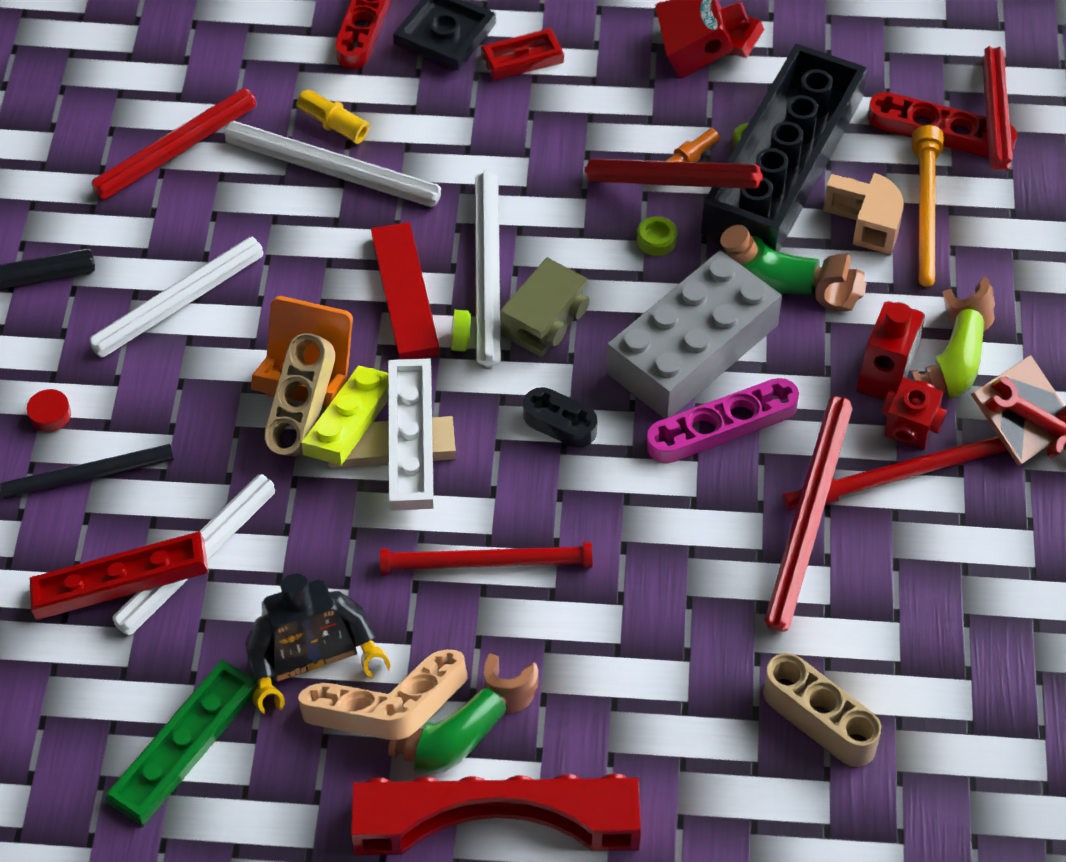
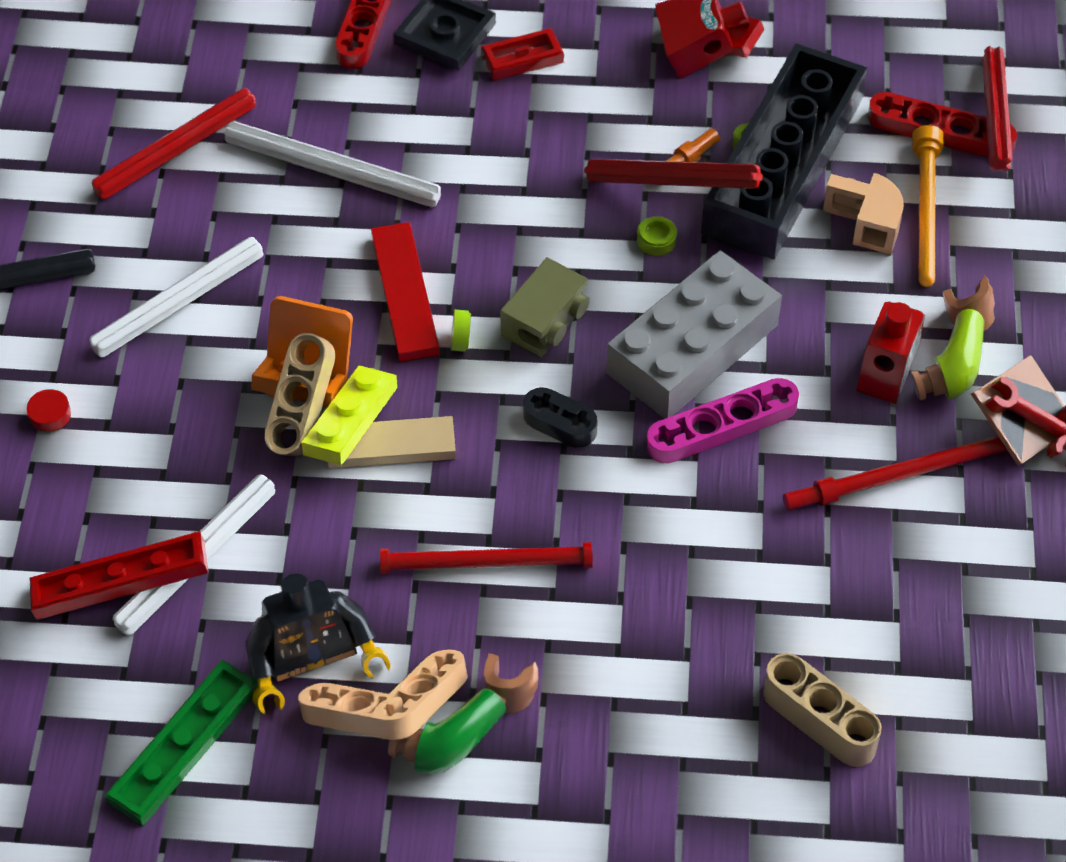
(86, 471): black bar -> none
(333, 116): yellow axle -> none
(410, 435): white plate -> none
(487, 269): white axle -> none
(593, 811): red arch -> none
(808, 514): axle -> none
(834, 282): piece -> none
(913, 412): red brick -> none

